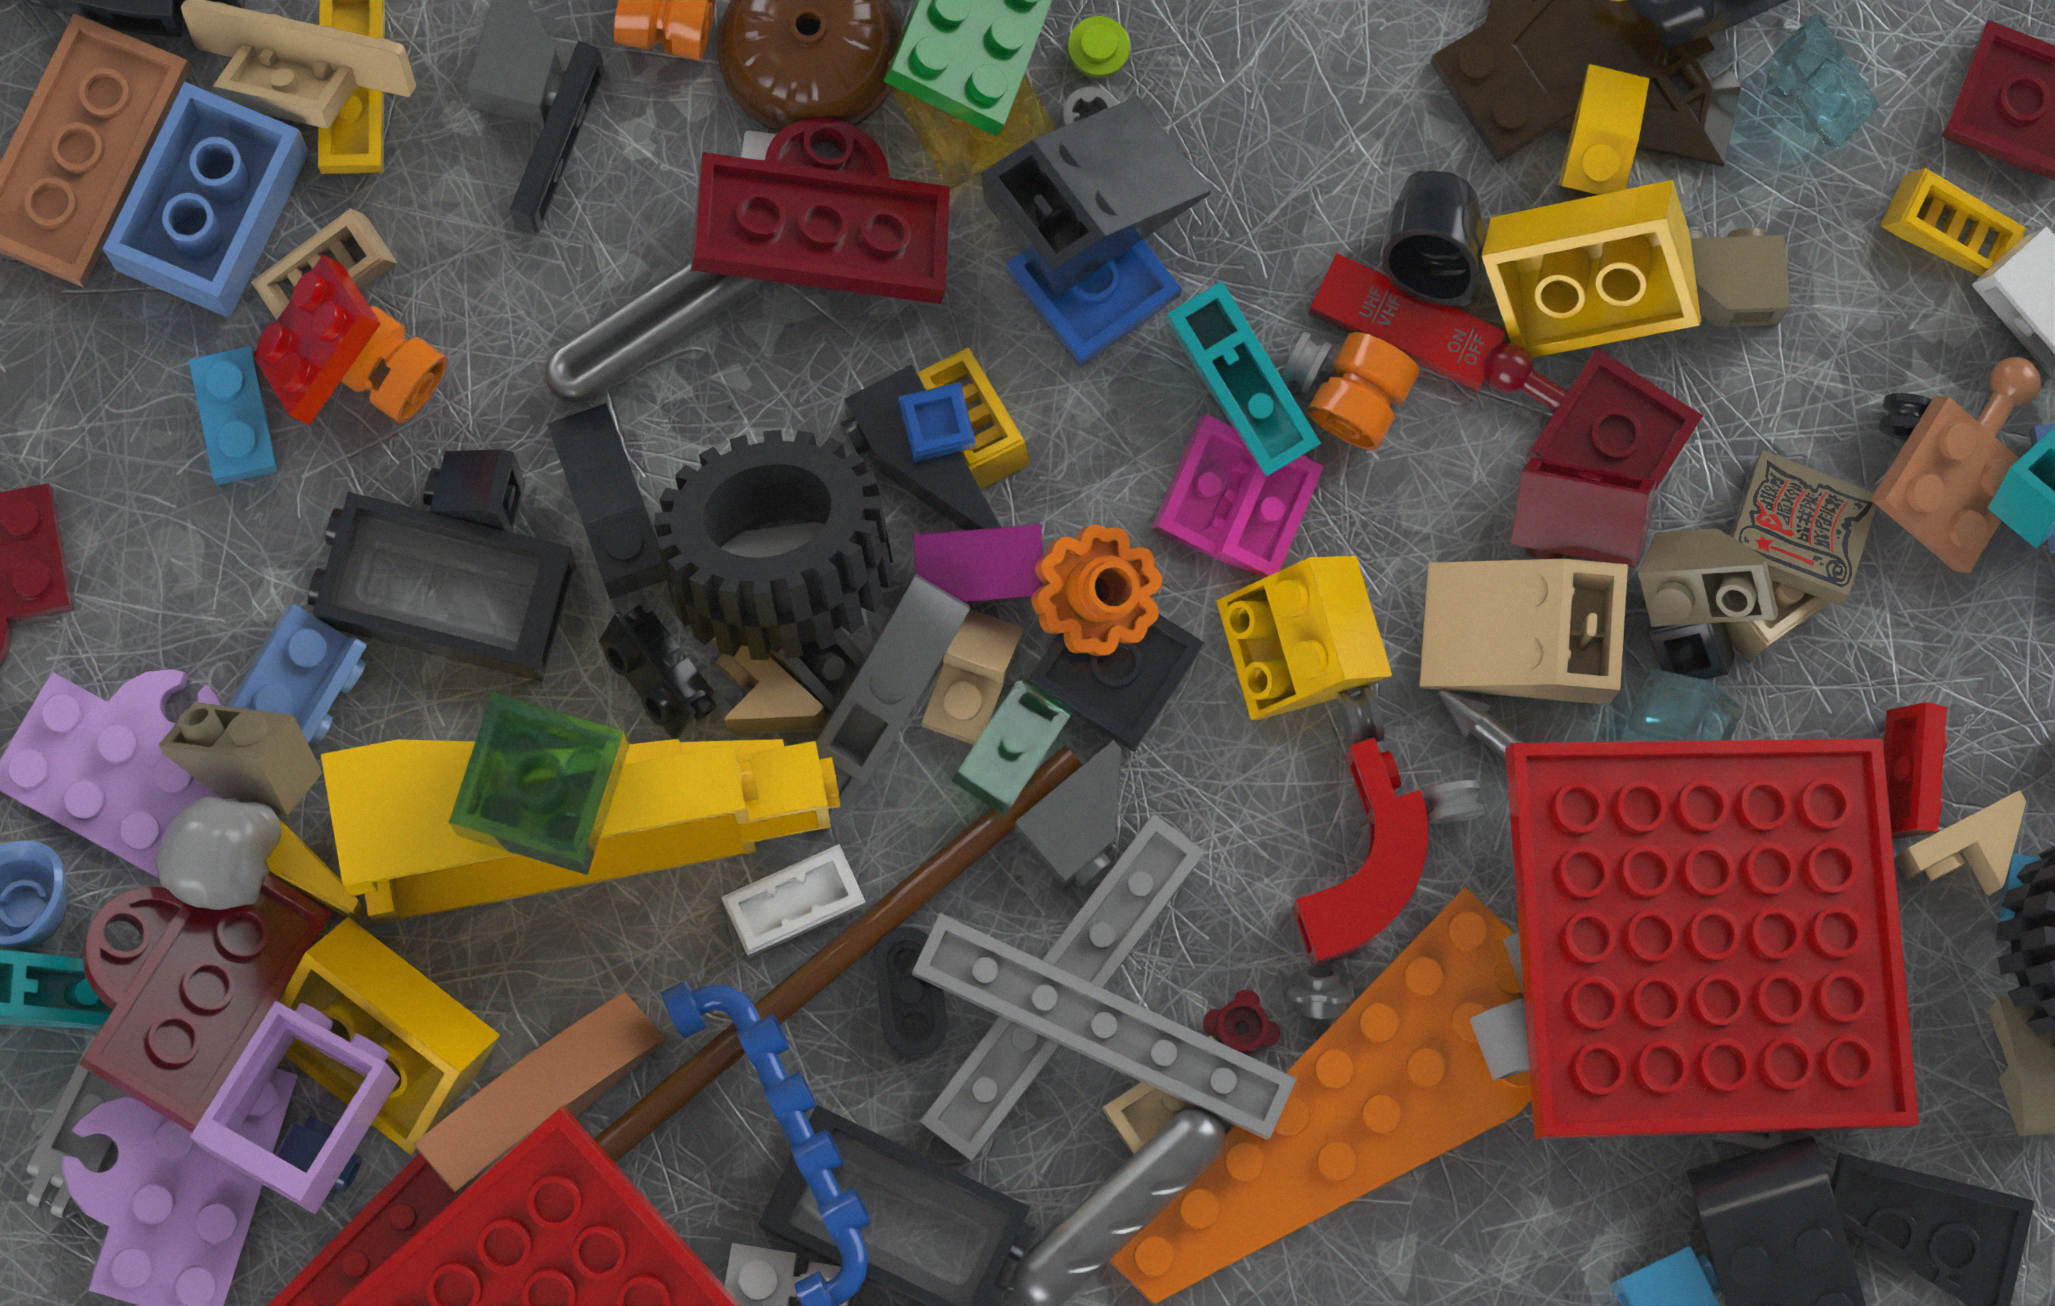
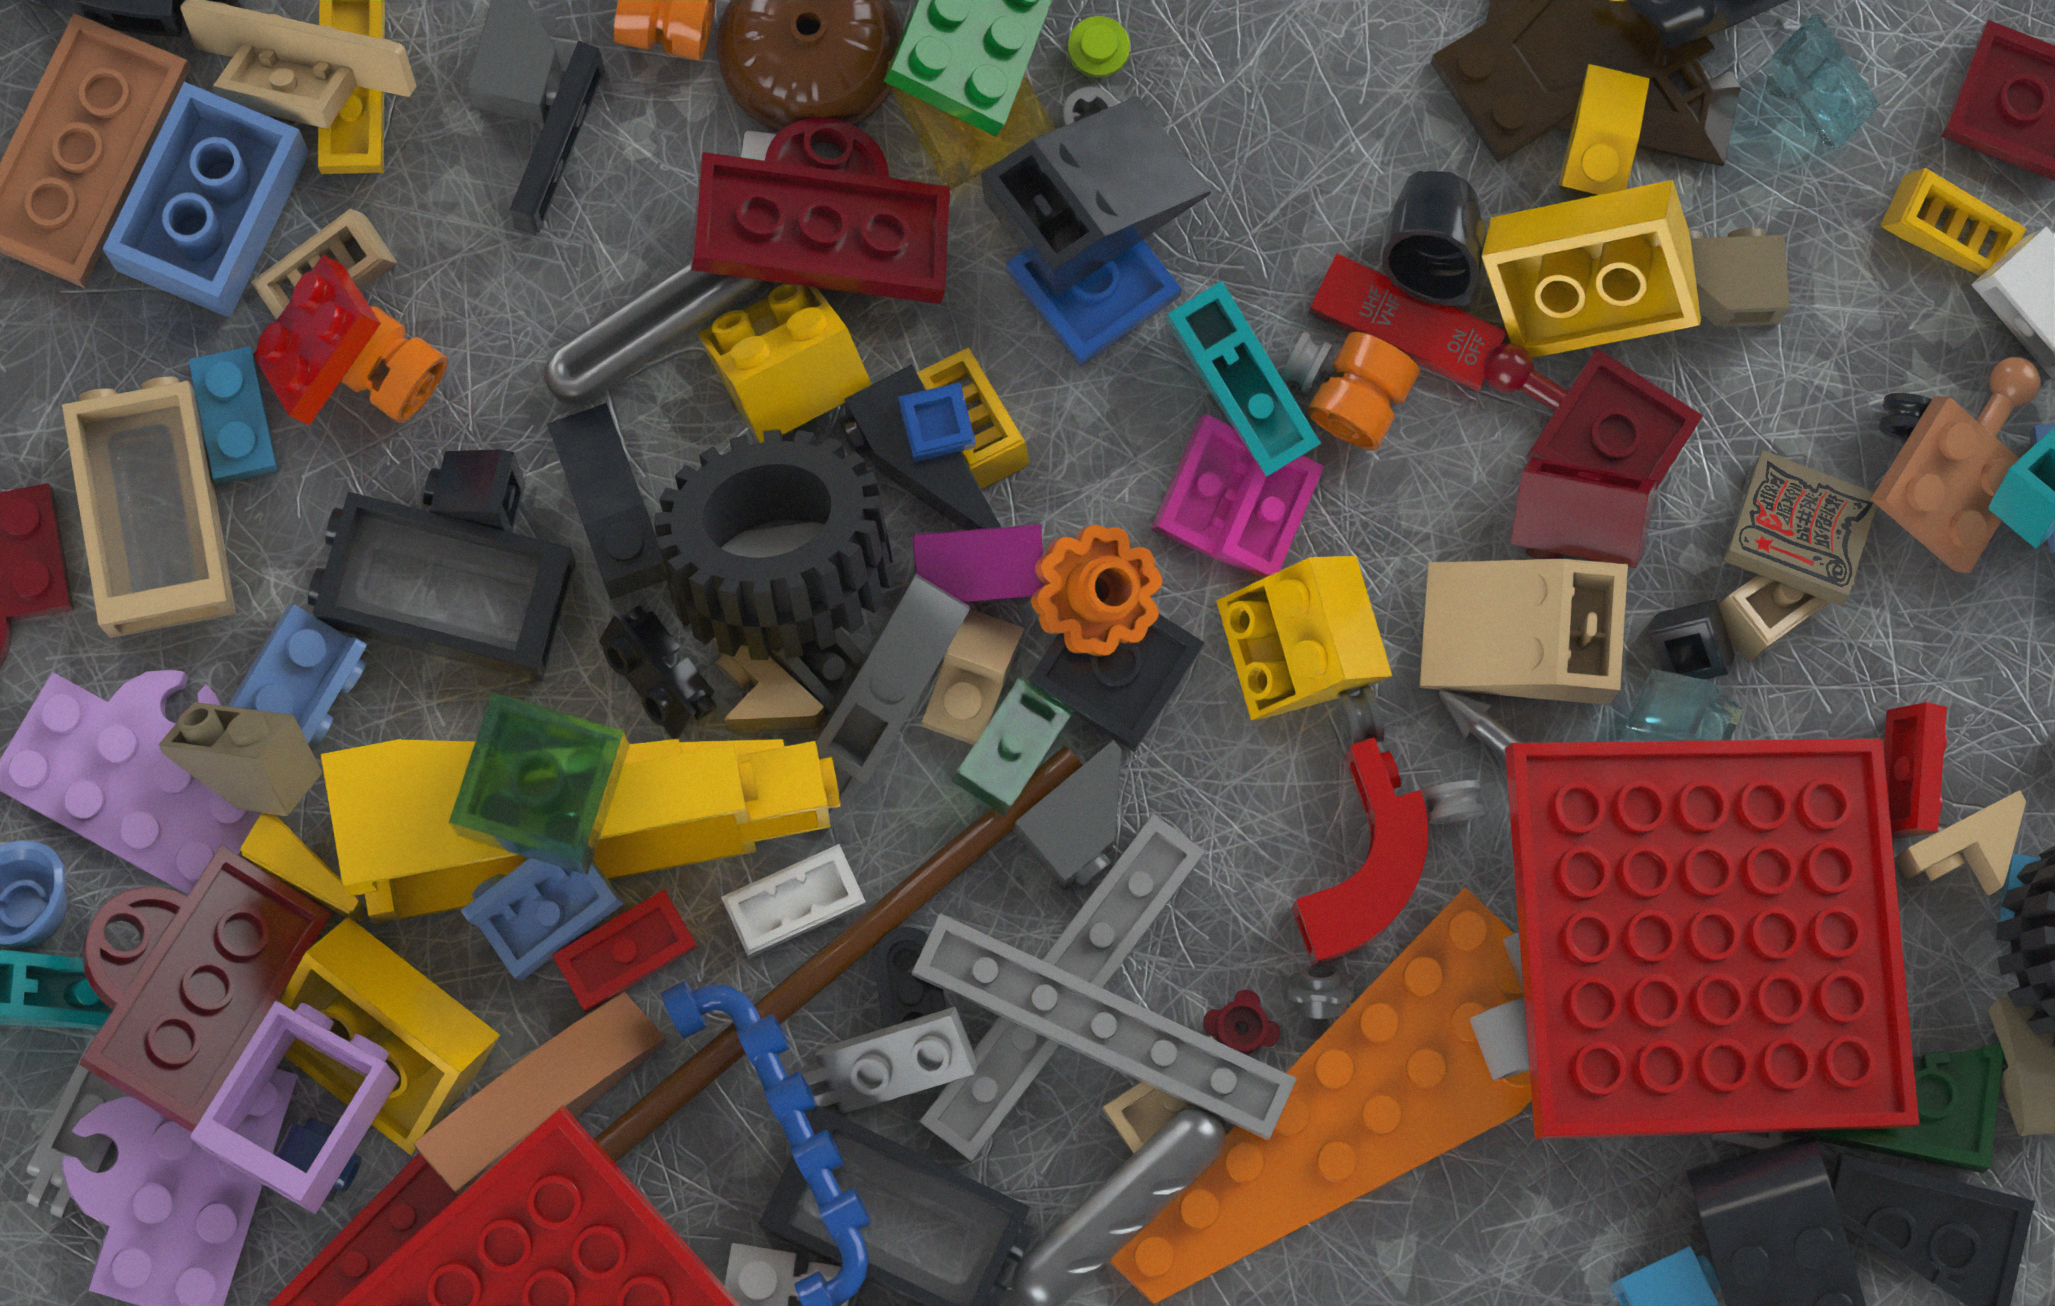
(148, 507): none -> piece
(218, 852): light grey hair -> none
(539, 911): none -> medium blue bracket
(624, 951): none -> red plate
(784, 359): none -> yellow slope
(892, 1062): none -> light grey hinge
(1704, 580): dark tan slope -> none
(1955, 1113): none -> dark green wing

